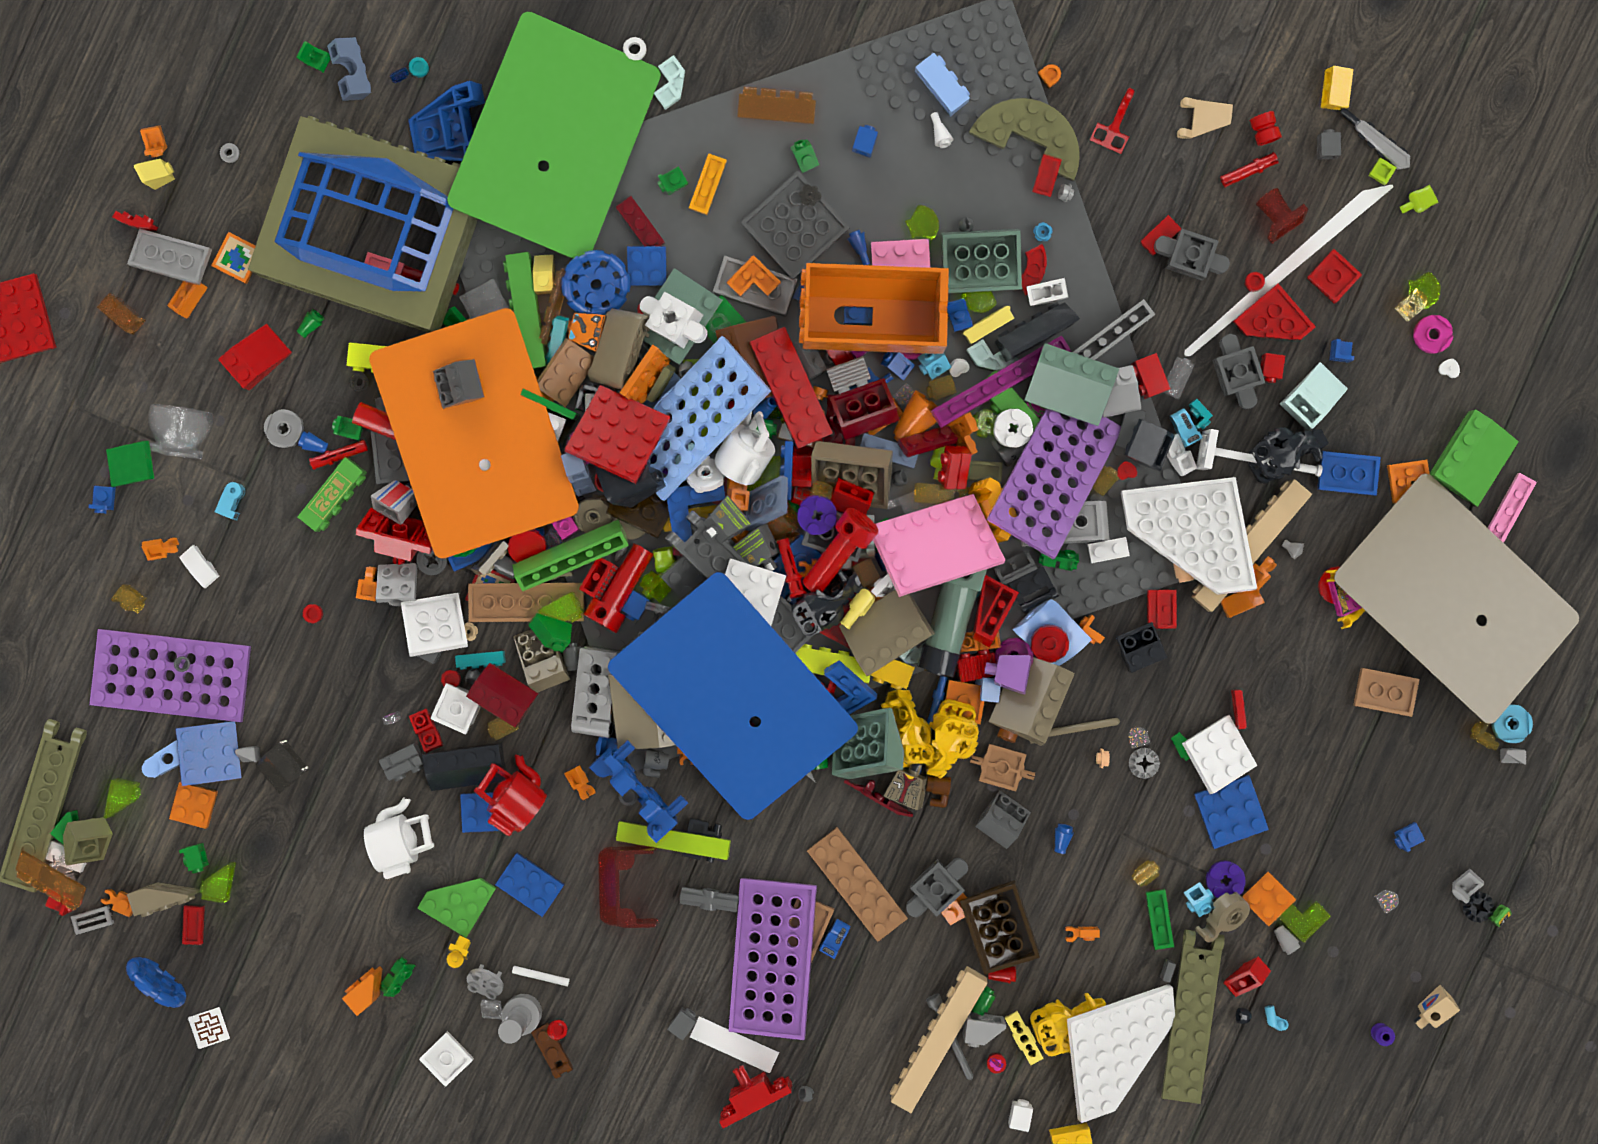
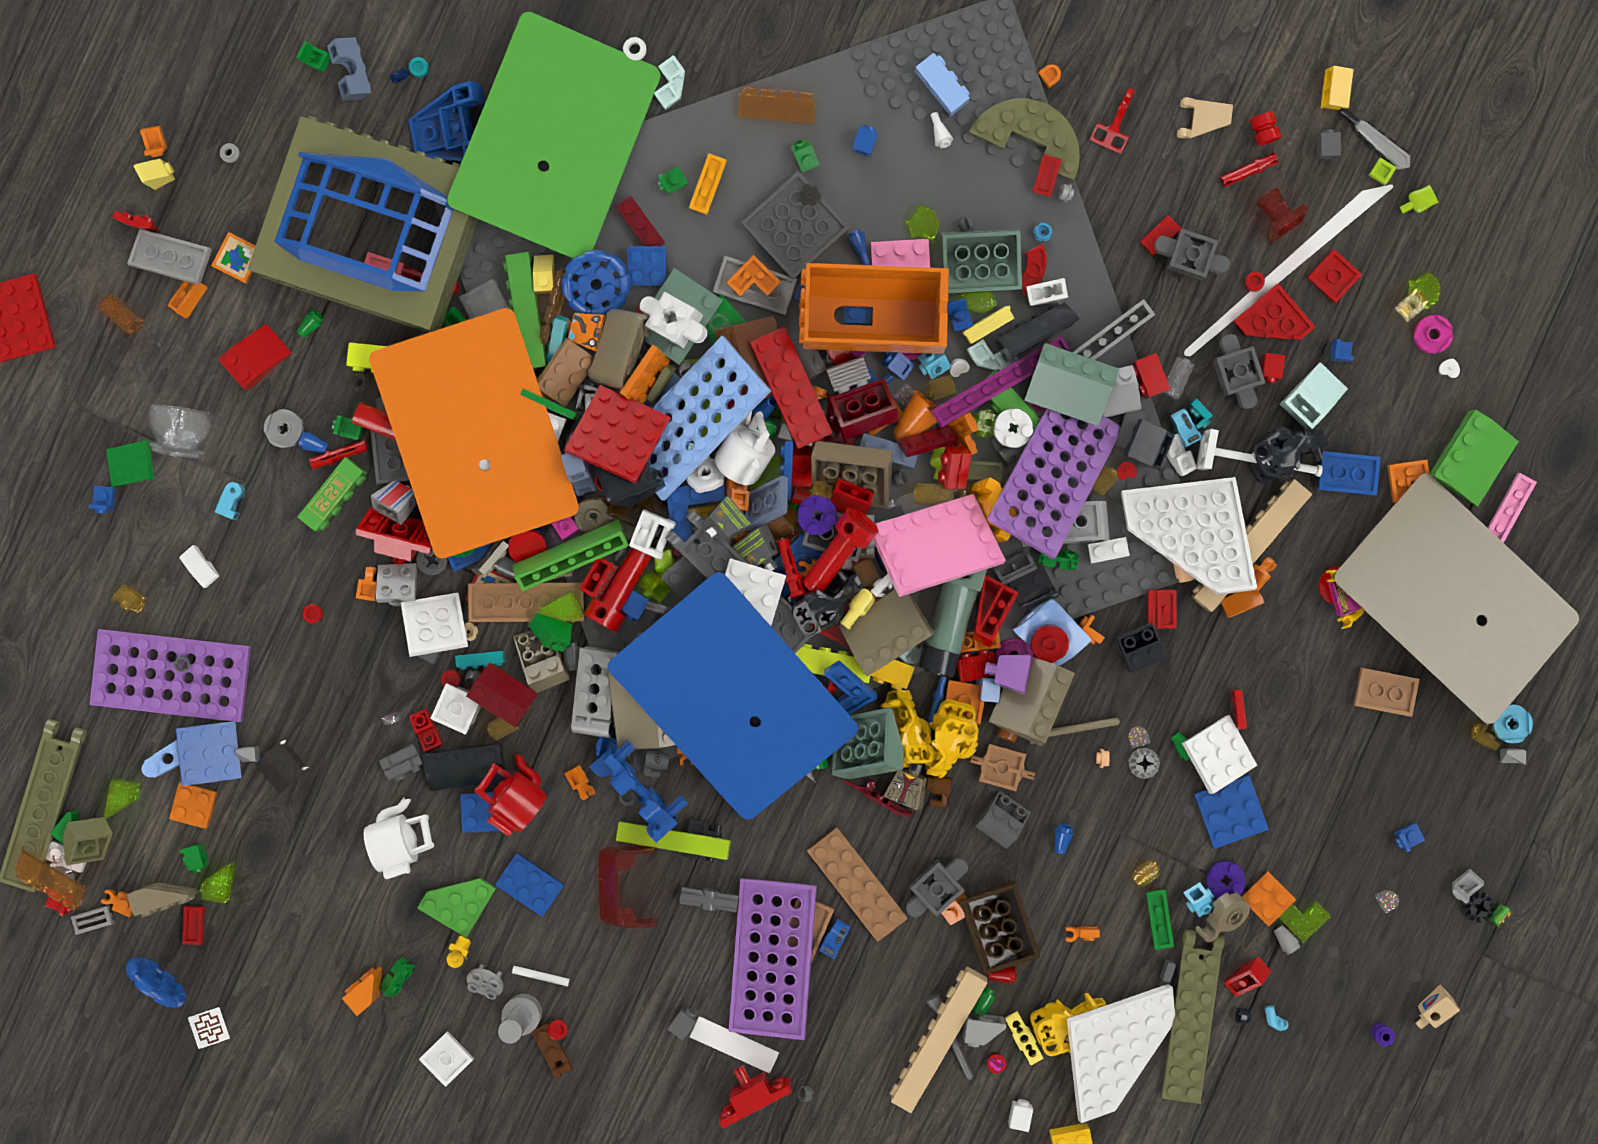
(157, 549): orange plate -> none
(458, 383): dark grey slope -> none
(491, 1009): clear plate -> none
(645, 533): none -> white plate
(1295, 549): light grey rock -> none

